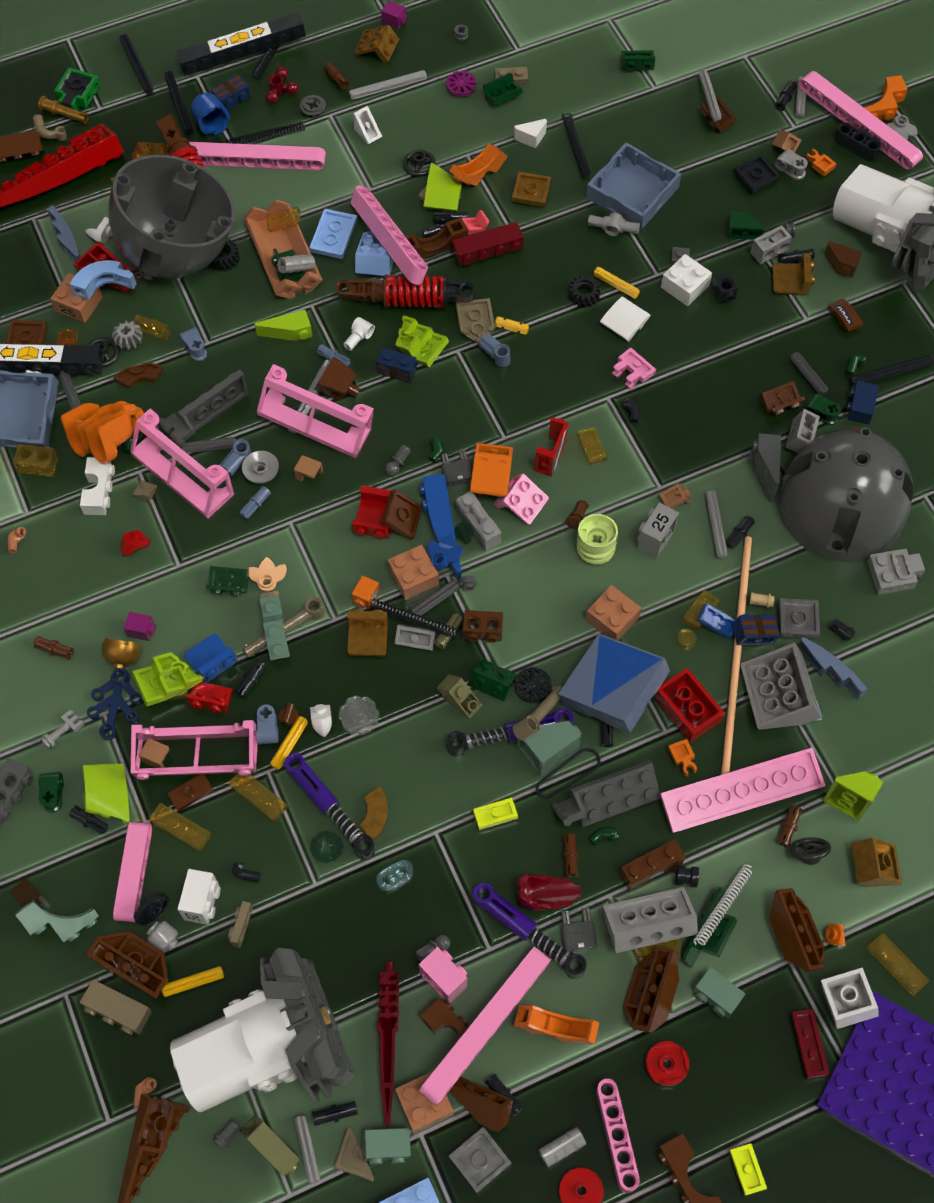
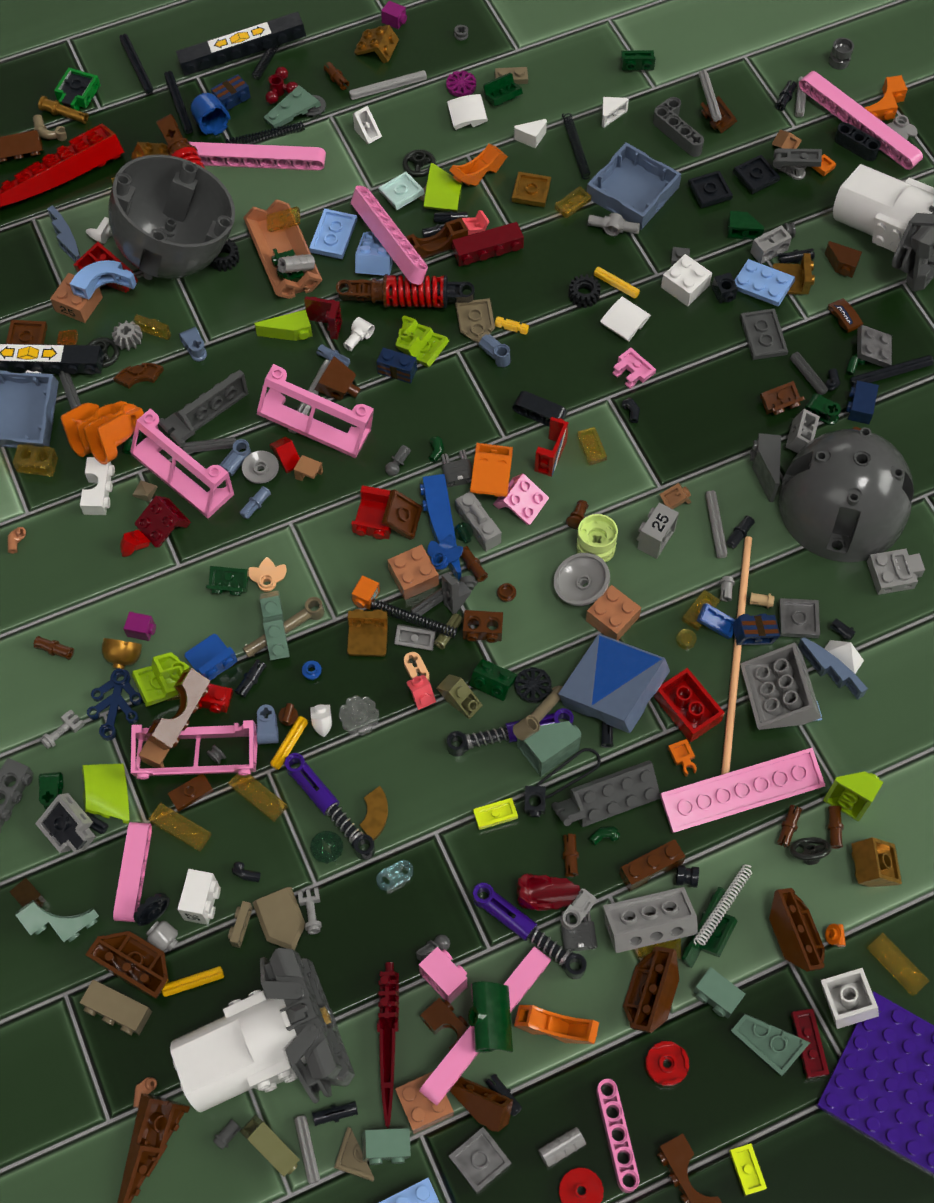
(66, 825): none -> piece
(160, 520): none -> dark red bracket
(191, 688): none -> arch
(216, 754): none -> dark grey bush
(280, 918): none -> dark tan tile
(285, 453): none -> red slope
(292, 105): none -> sand green wing
(312, 926): none -> light grey hinge
(314, 674): none -> blue plate
(325, 311): none -> dark red bracket
(401, 190): none -> light aqua tile
(420, 666): none -> light nougat beam
(421, 691): none -> coral bracket
(454, 592): none -> dark grey slope
(467, 111): none -> white slope
(473, 564): none -> reddish brown pin
(491, 1017): none -> dark green panel
(506, 592): none -> reddish brown plate
(538, 408): none -> black beam
(538, 792): none -> black brick
(573, 202): none -> clear yellow plate
(576, 572): none -> light grey dish
(578, 908): none -> light grey piece
(612, 109): none -> white slope
(668, 121): none -> dark grey beam
(710, 189): none -> black plate
(726, 588): none -> light grey pin
(763, 334): none -> dark grey tile
(764, 282): none -> light blue plate
(770, 1043): none -> sand green wing
(797, 157): none -> dark grey plate
(834, 381): none -> black arm
(835, 827): none -> reddish brown pin
(841, 53): none -> dark grey wheel
(845, 653): none -> white slope
(874, 346): none -> flat silver plate

